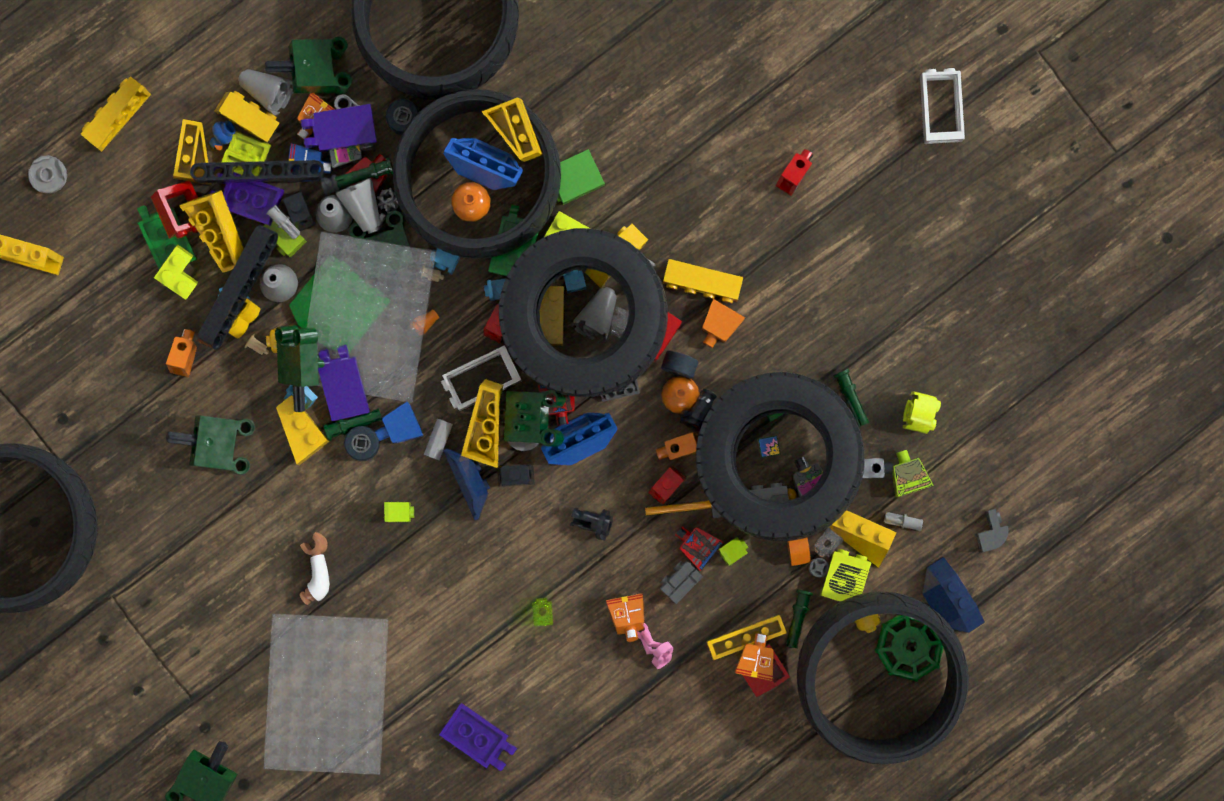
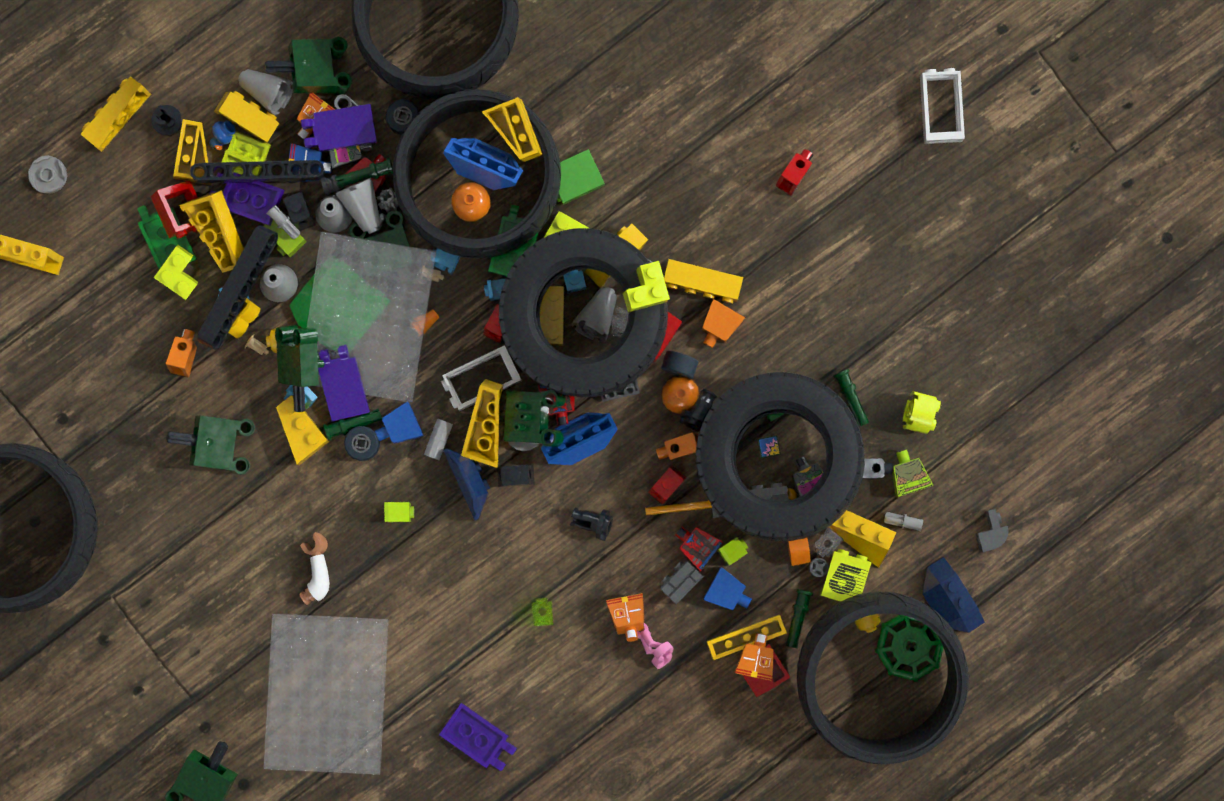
(161, 126): none -> black piece
(652, 288): none -> neon yellow brick
(727, 591): none -> blue torso

